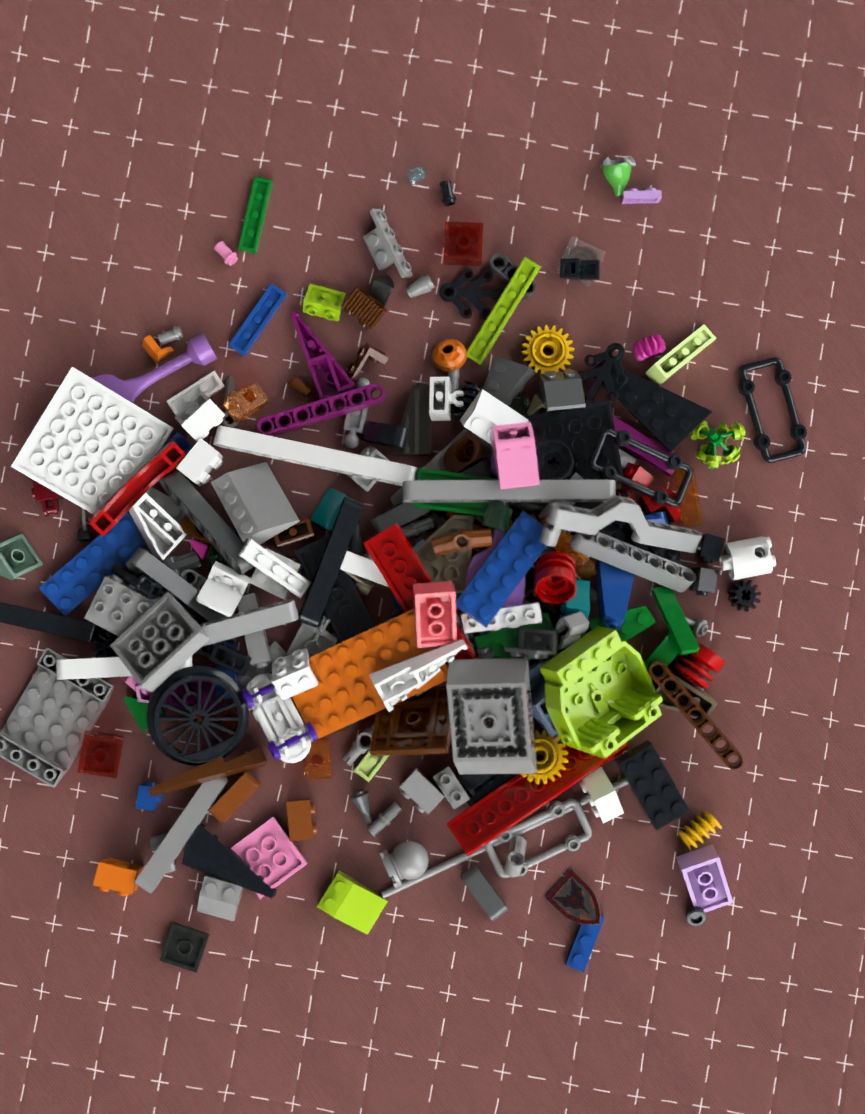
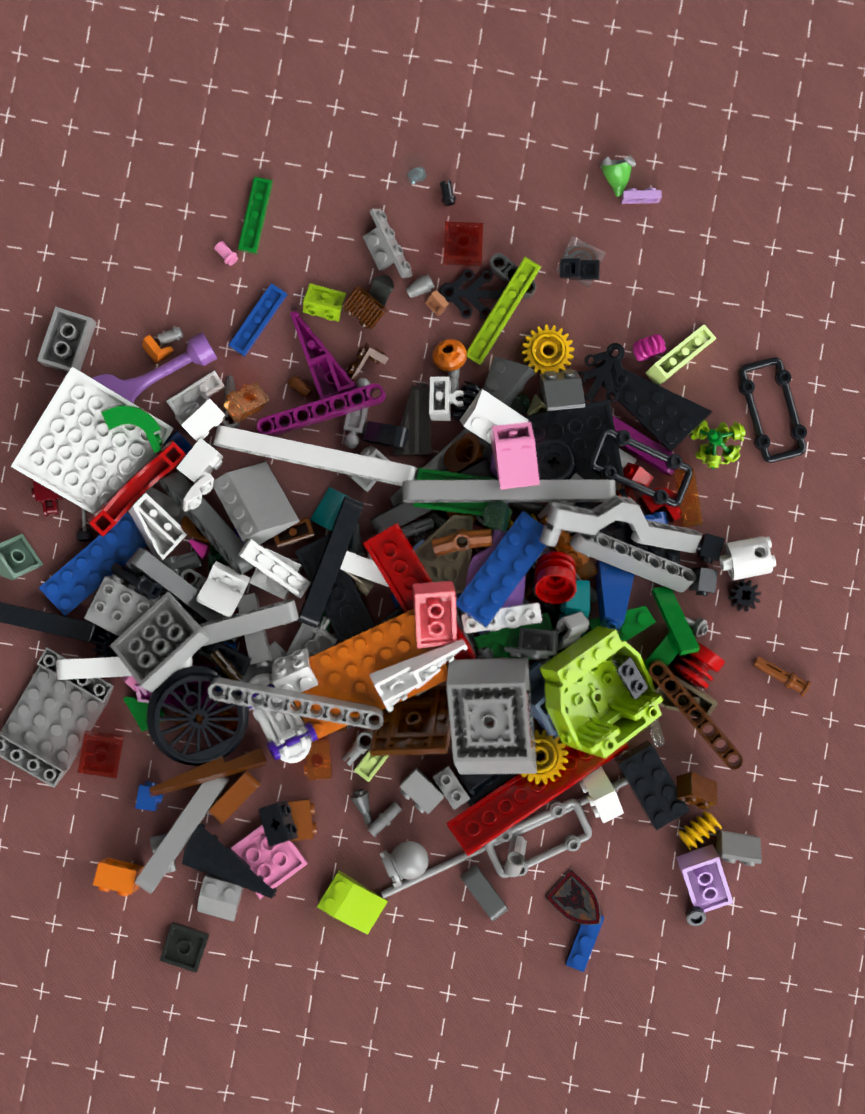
(66, 340): none -> light grey brick
(128, 414): none -> green arch
(194, 495): none -> white slope
(225, 667): none -> dark brown axle
(278, 823): none -> black brick
(288, 696): none -> light grey beam
(437, 303): none -> nougat plate
(629, 675): none -> black bracket
(656, 733): none -> clear axle
(697, 790): none -> reddish brown piece
(738, 846): none -> light grey slope
(789, 679): none -> dark orange pin

